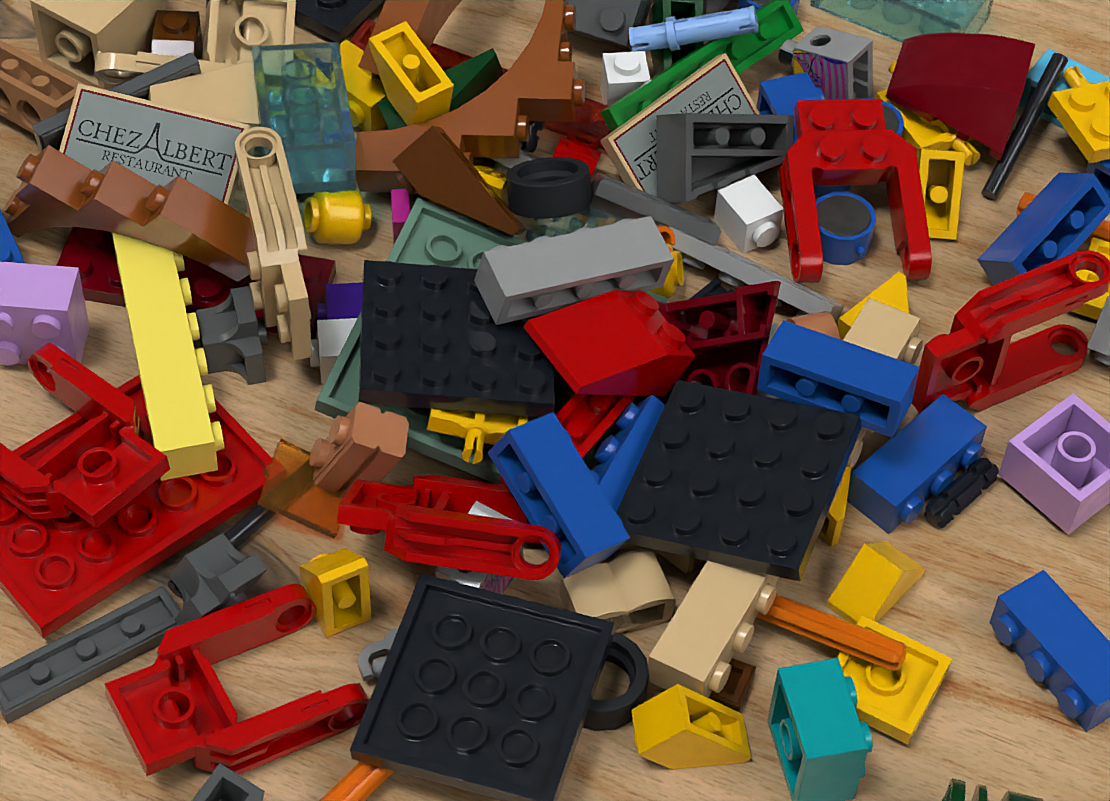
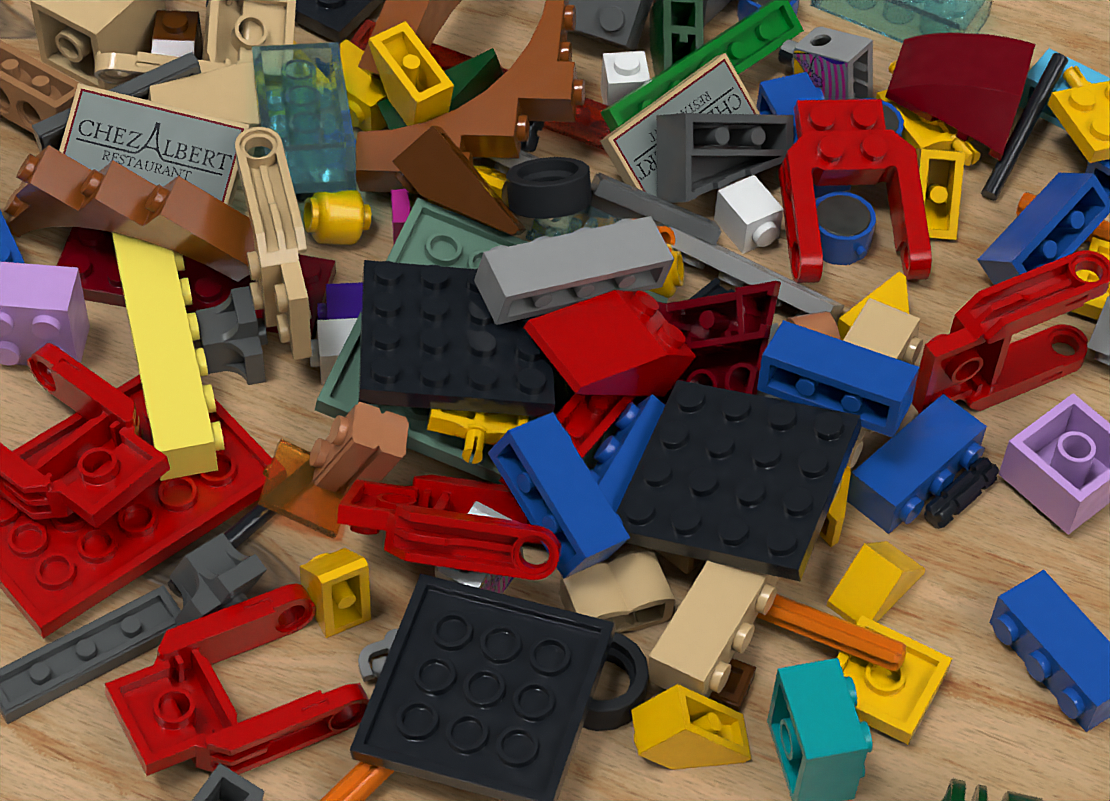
(578, 150): red plate -> none
(691, 30): light blue pin -> none

